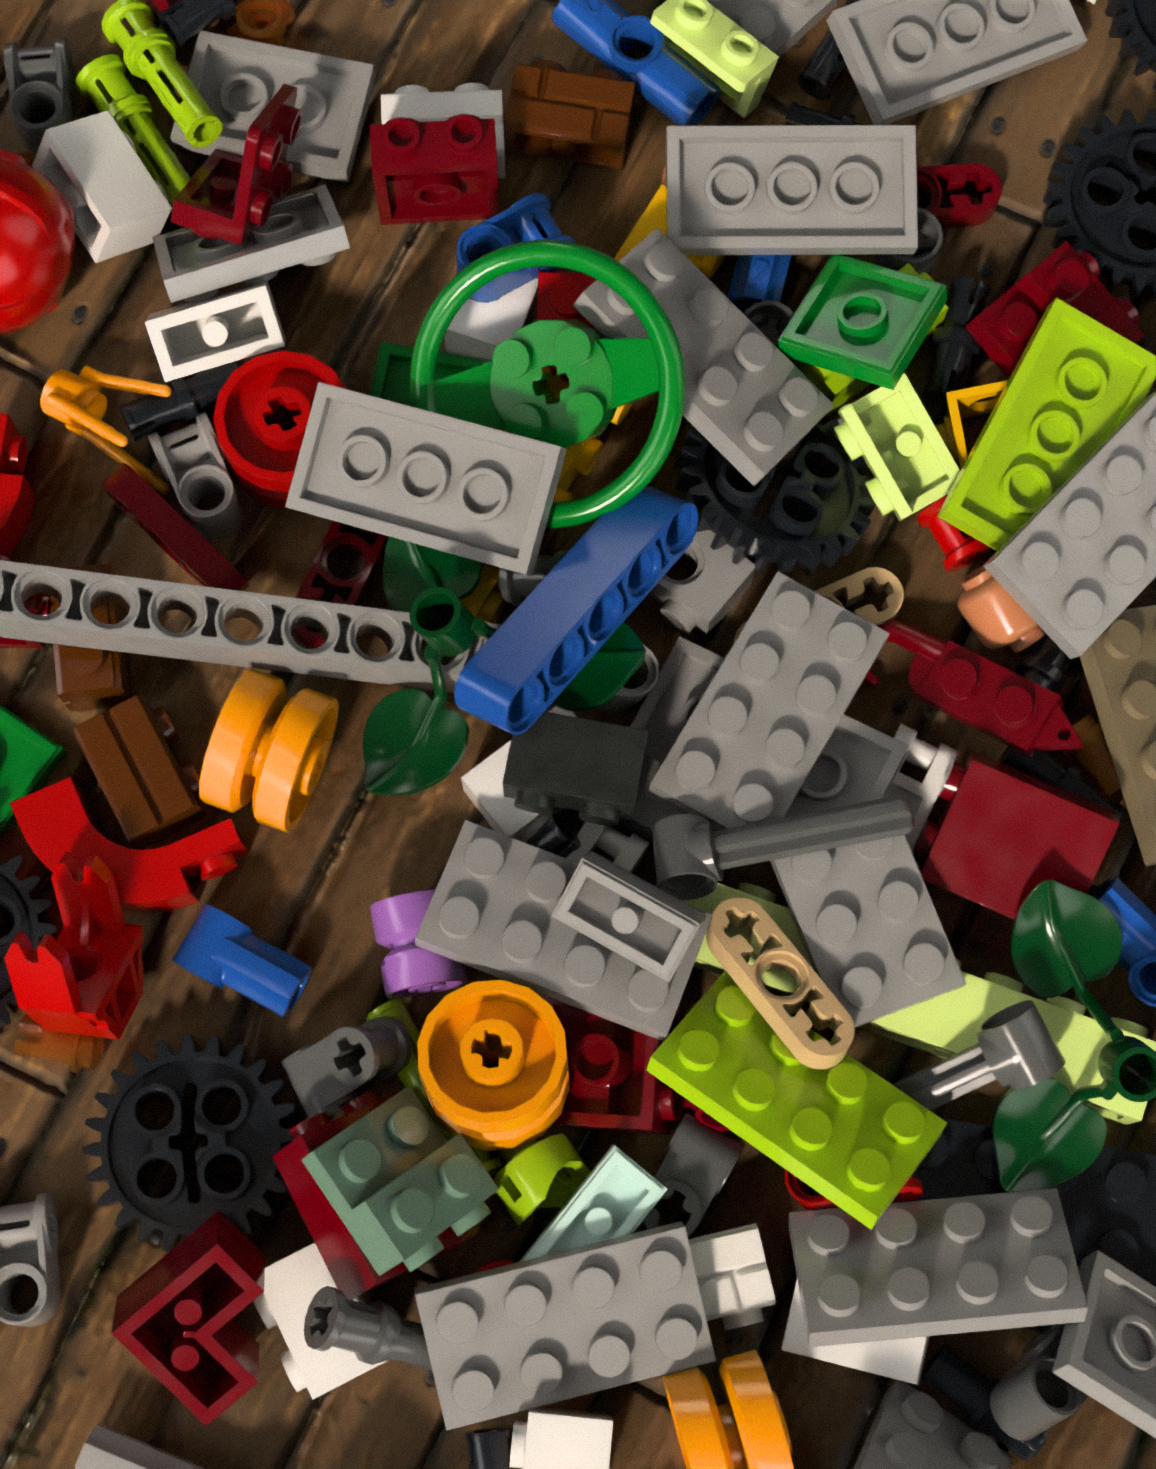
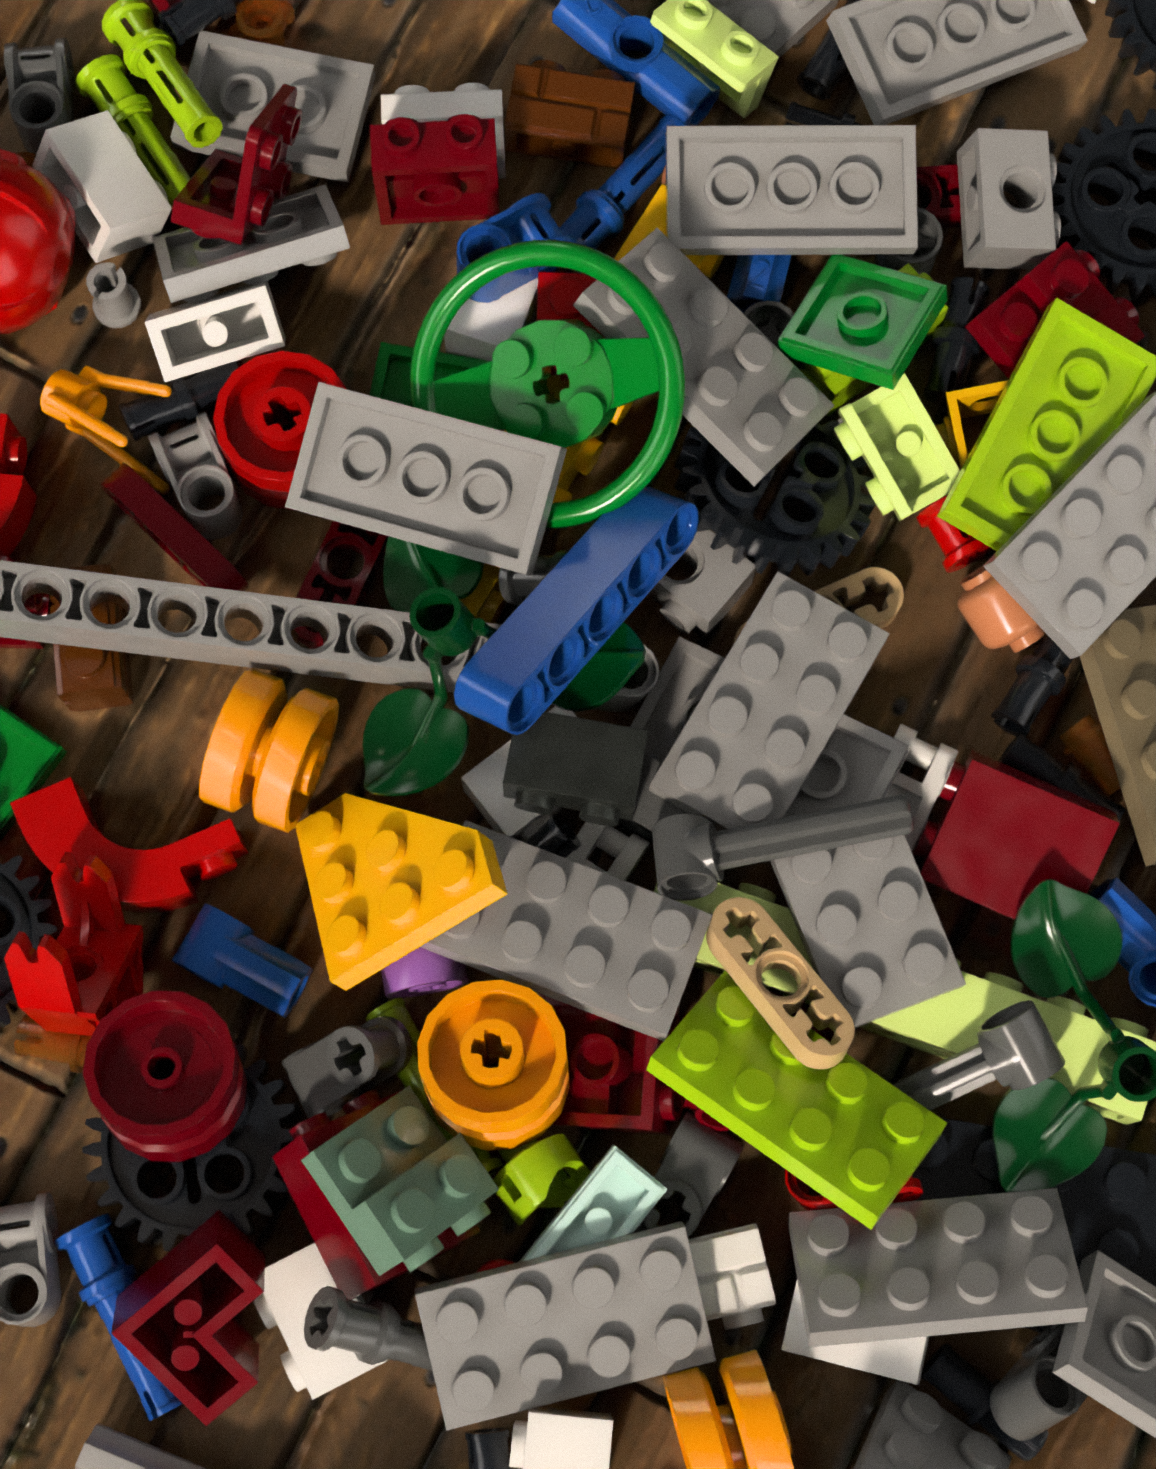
(103, 1279): none -> blue pin
(114, 300): none -> light grey pin
(130, 1066): none -> dark red wheel
(140, 771): reddish brown brick -> none
(390, 881): none -> yellow plate
(603, 210): none -> blue pin
(629, 915): light grey slope -> none
(981, 692): dark red plate -> none
(991, 228): none -> light grey brick

